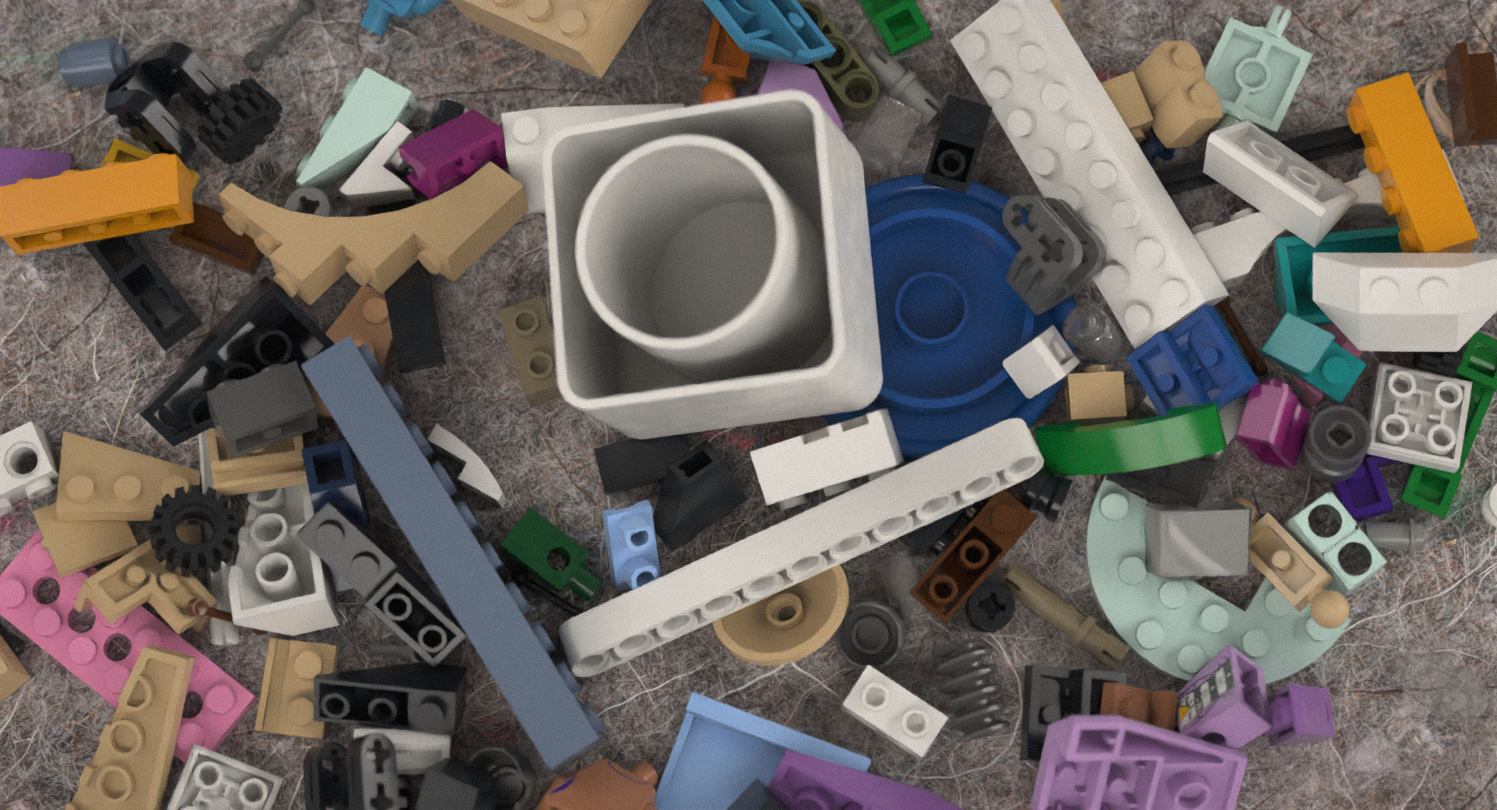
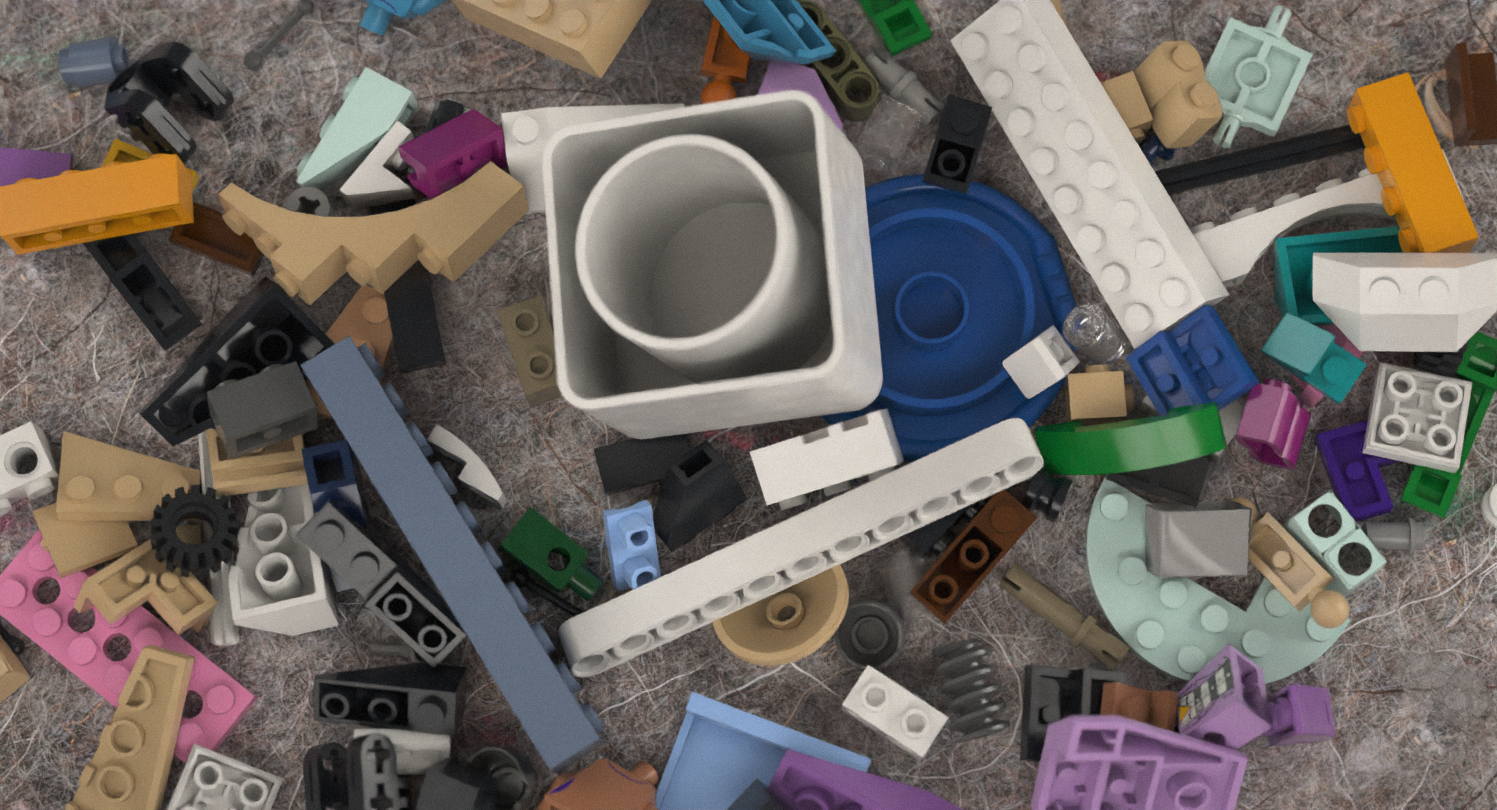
(200, 608): reddish brown hinge -> none
(239, 121): black tyre -> none
(288, 687): tan plate -> none
(980, 614): black wheel -> none
(1051, 255): dark grey piece -> none
(1257, 362): reddish brown hinge -> none
(1276, 181): white slope -> none
(1329, 453): dark grey wheel -> none

